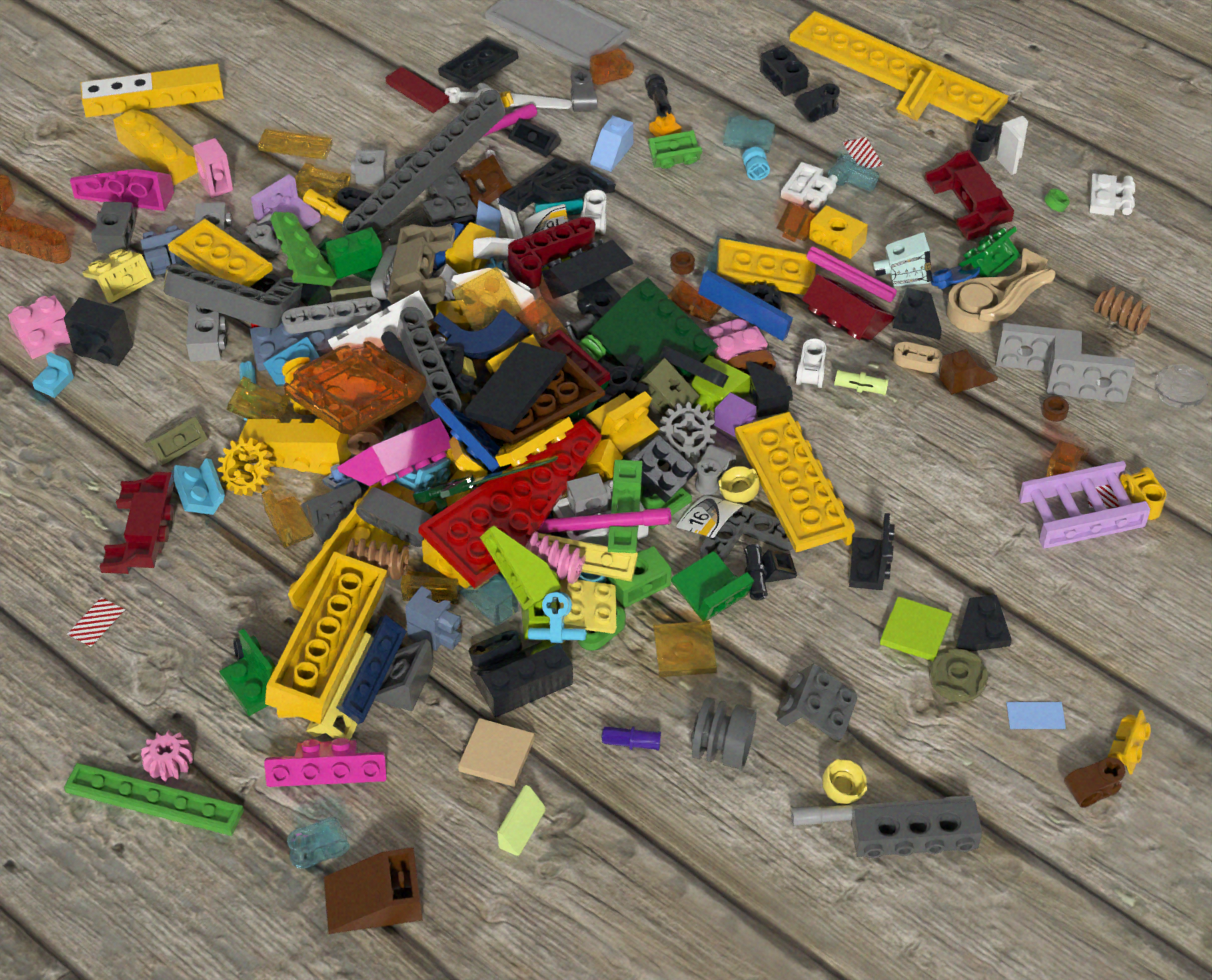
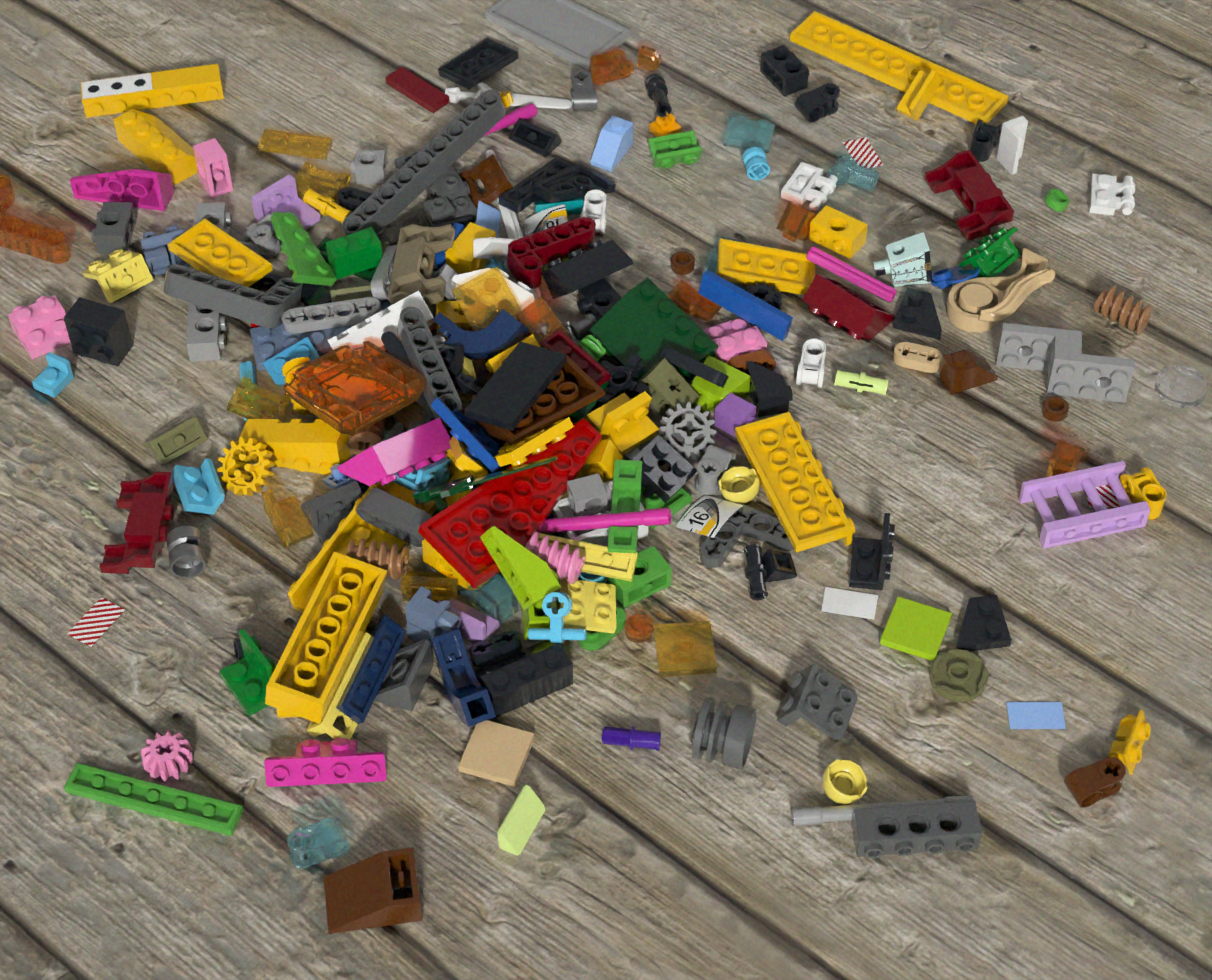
(186, 552): none -> flat silver wheel
(463, 688): none -> dark blue arch
(474, 624): none -> lavender panel
(638, 628): none -> clear orange tile
(648, 58): none -> clear orange tile
(711, 586): green bracket -> none
(849, 603): none -> white sticker

